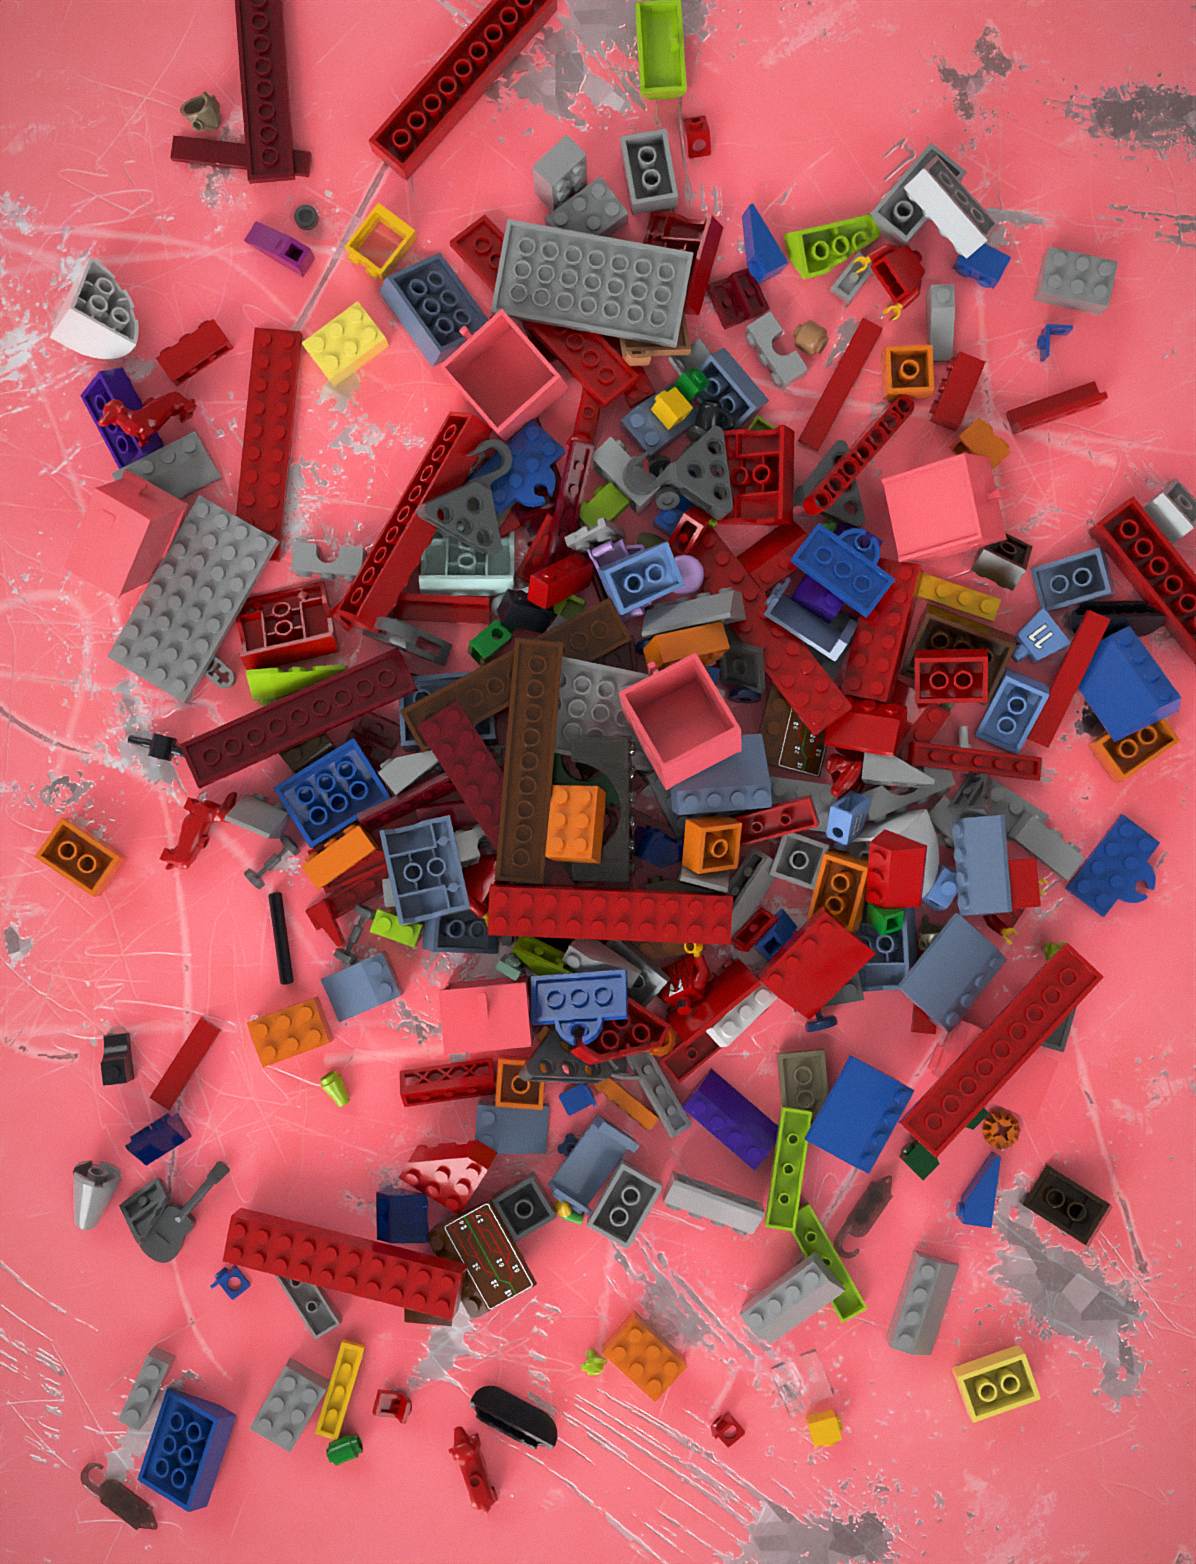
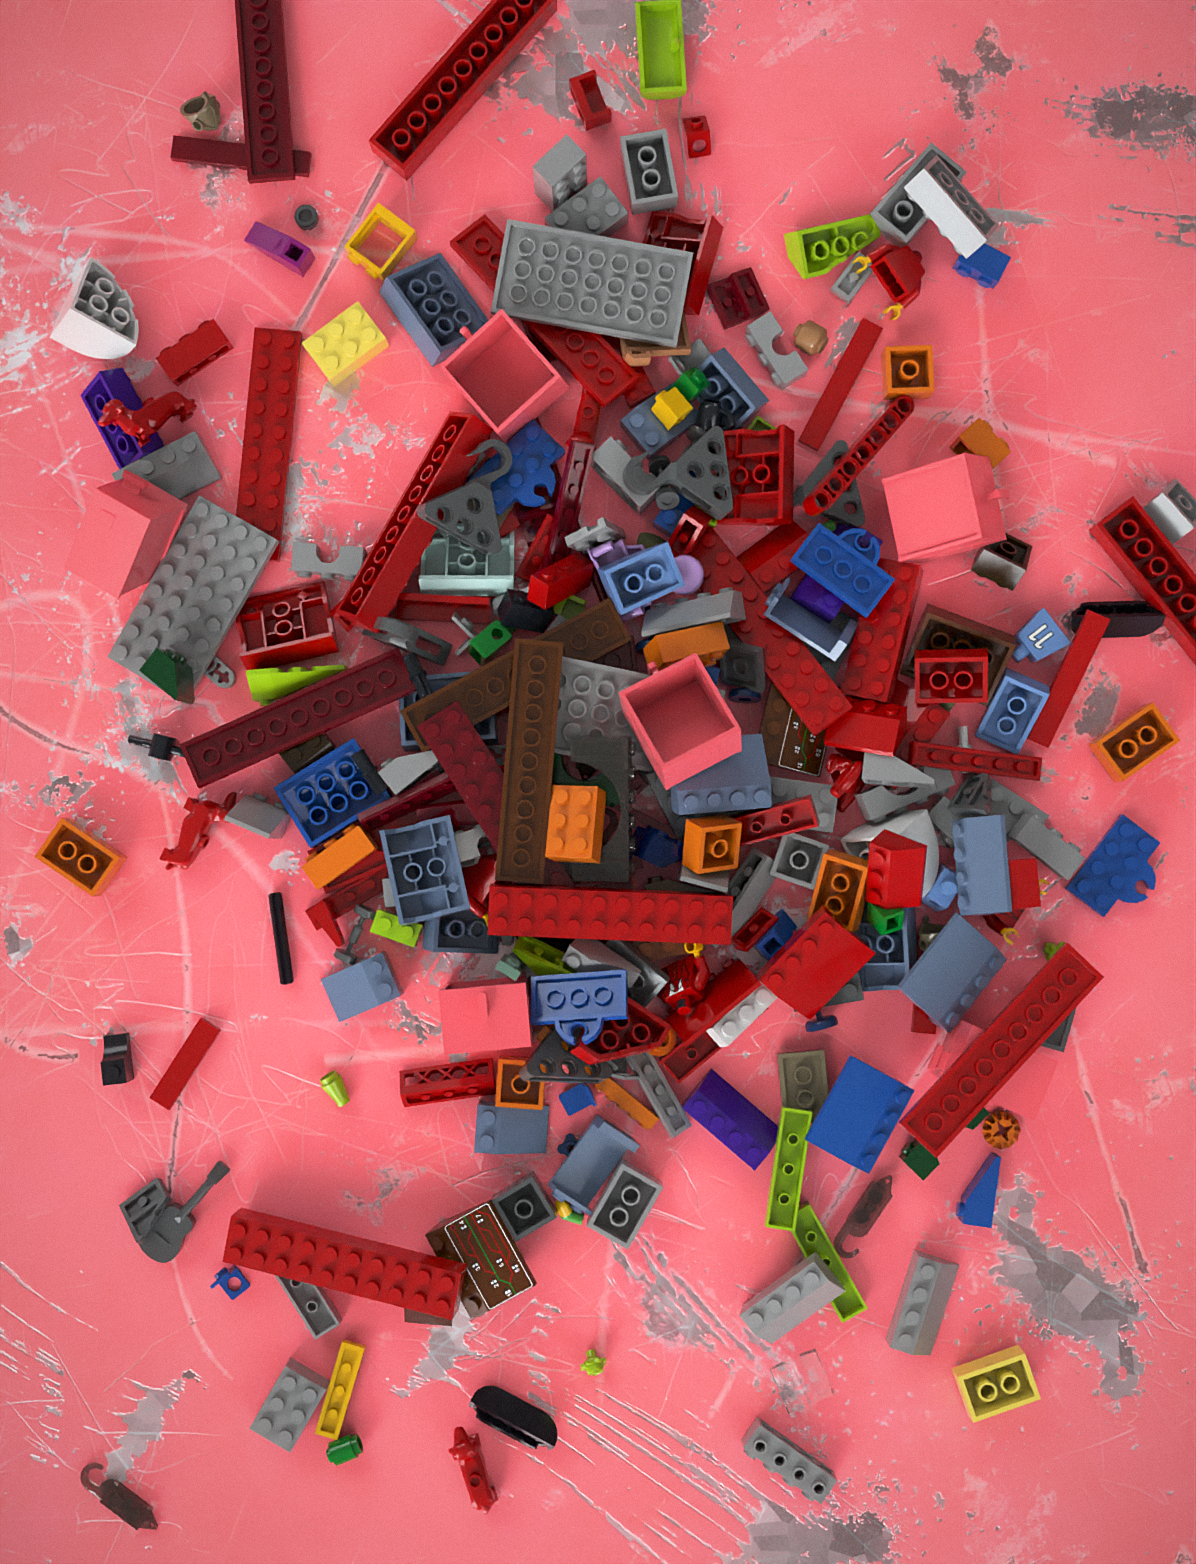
(92, 1191): light grey cone -> none
(146, 1388): light grey arch -> none
(163, 1137): clear blue slope -> none
(171, 674): none -> dark green slope
(186, 1449): blue slope -> none
(255, 879): dark grey wheel -> none
(290, 1031): orange brick -> none
(369, 771): none -> black axle
(376, 737): dark red slope -> none
(392, 1405): red bracket -> none
(401, 1216): clear blue slope -> none
(417, 675): none -> black axle
(448, 1171): red brick -> none
(467, 626): none -> light grey bracket
(589, 100): none -> red panel
(607, 503): lime brick -> none
(644, 1356): orange brick -> none
(713, 1203): light grey slope -> none
(723, 1423): red bracket -> none
(761, 250): blue slope -> none
(788, 1460): none -> light grey brick
(825, 1428): yellow brick -> none
(847, 819): medium blue torso -> none
(940, 320): light grey slope -> none
(956, 391): red brick -> none
(958, 597): yellow plate -> none
(1043, 340): blue bracket -> none
(1055, 407): red fence -> none
(1067, 1205): dark brown slope -> none
(1073, 580): sand blue slope -> none
(1075, 280): light grey brick -> none
(1127, 686): blue slope -> none

